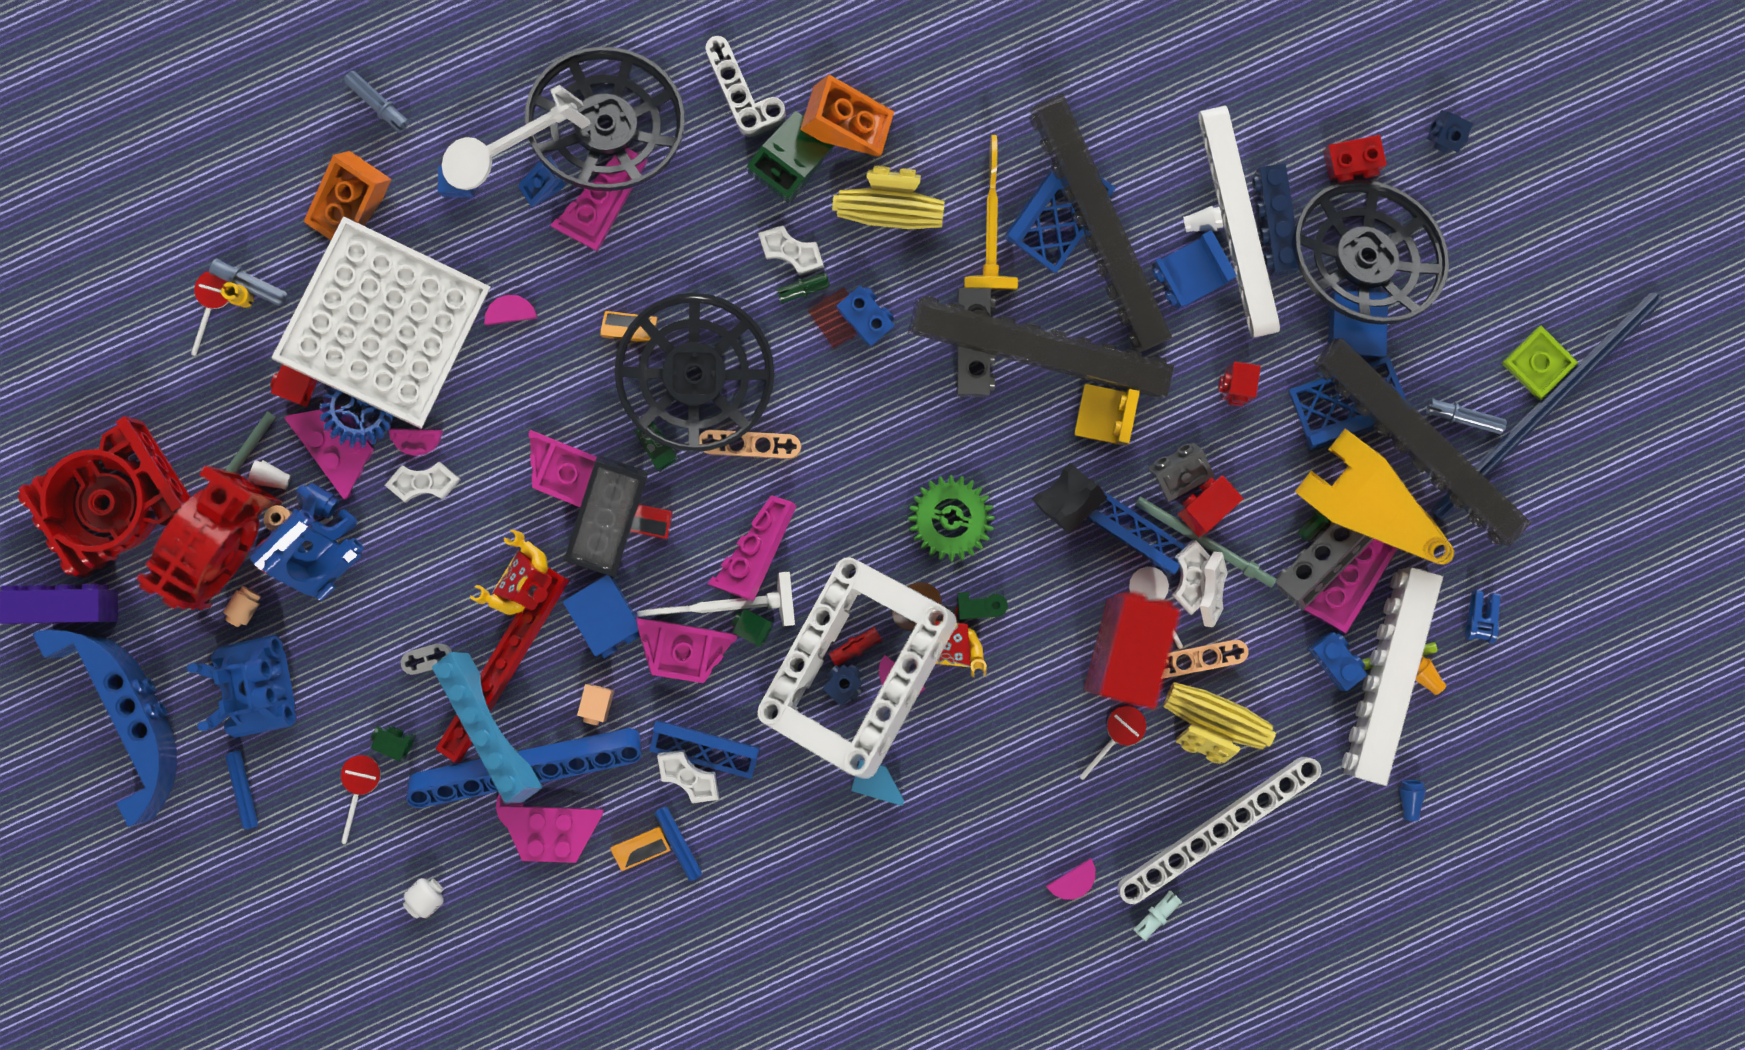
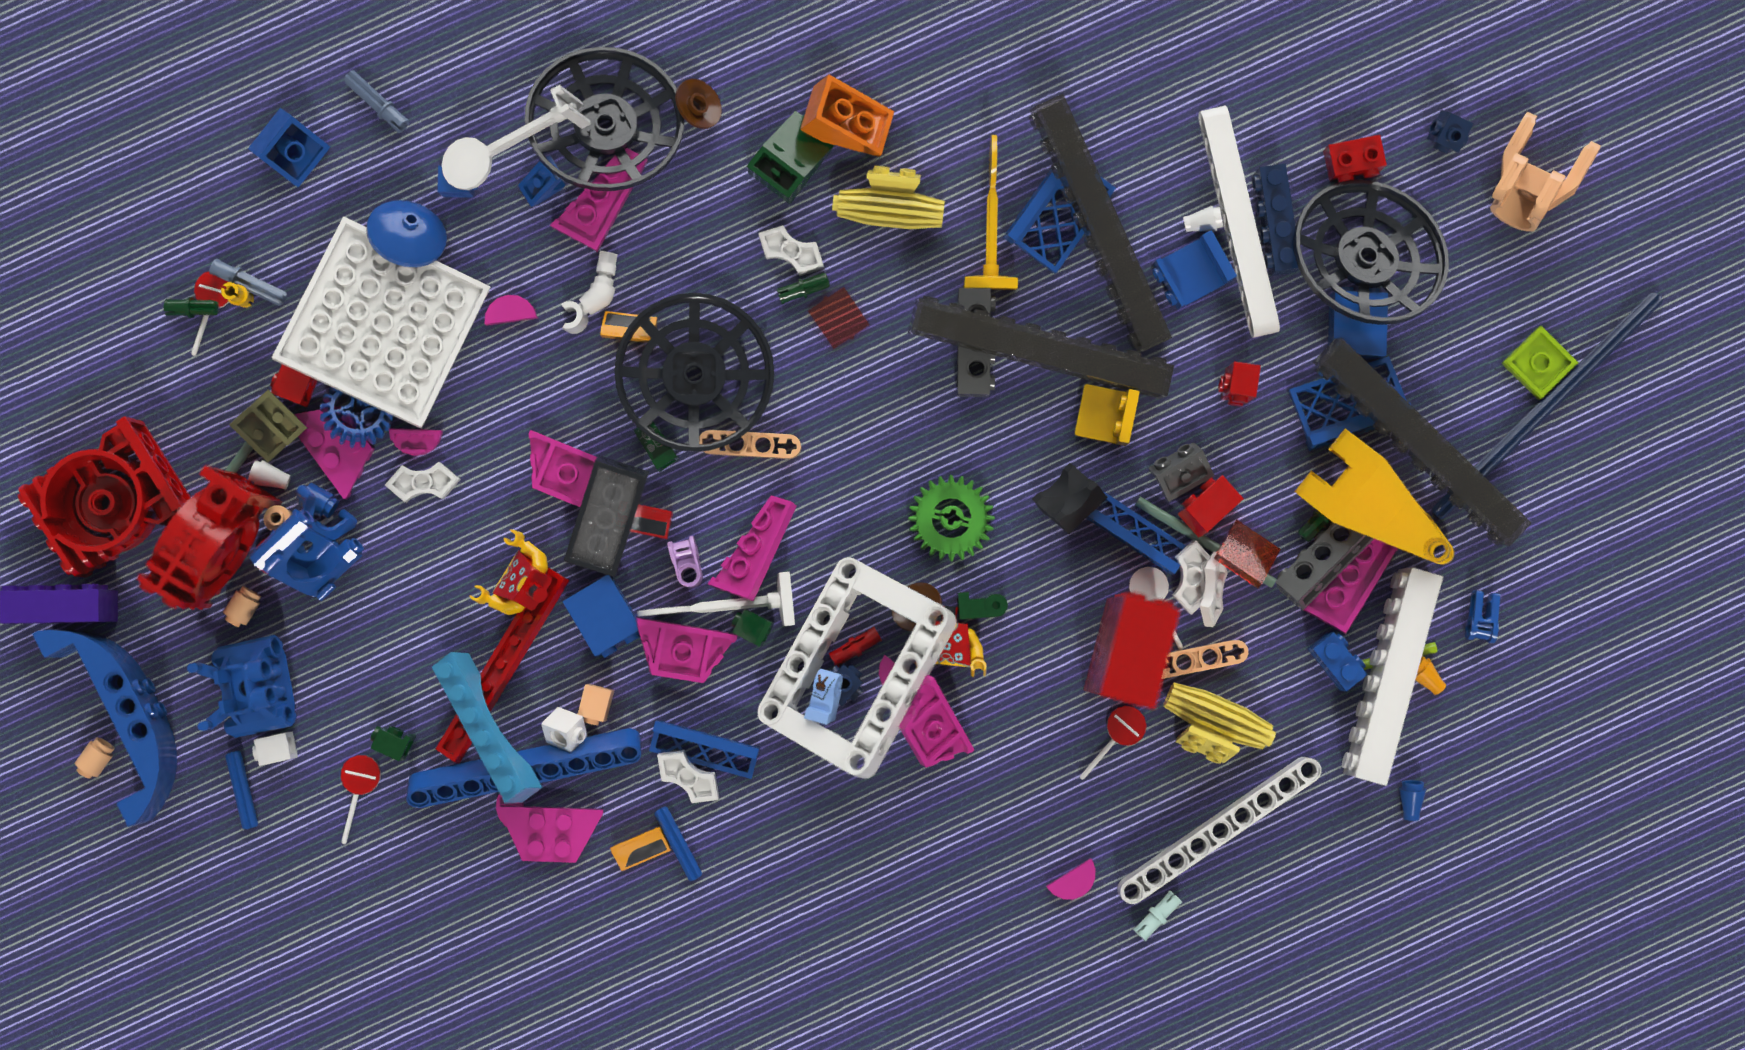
(94, 758): none -> light nougat brick
(190, 307): none -> dark green axle
(268, 426): none -> olive slope
(274, 748): none -> white brick
(289, 147): none -> blue slope
(347, 190): orange slope -> none
(406, 233): none -> blue dish
(423, 652): light grey beam -> none
(423, 898): white head -> none
(564, 729): none -> white brick
(597, 297): none -> white piece
(686, 560): none -> lavender piece
(698, 103): none -> reddish brown dish
(738, 86): white beam -> none
(824, 697): none -> light blue leg
(865, 315): blue brick -> none
(878, 786): dark azure slope -> none
(933, 727): none -> dark pink wing
(1247, 554): none -> clear red tile
(1466, 416): sand blue axle -> none
(1528, 191): none -> light nougat piece

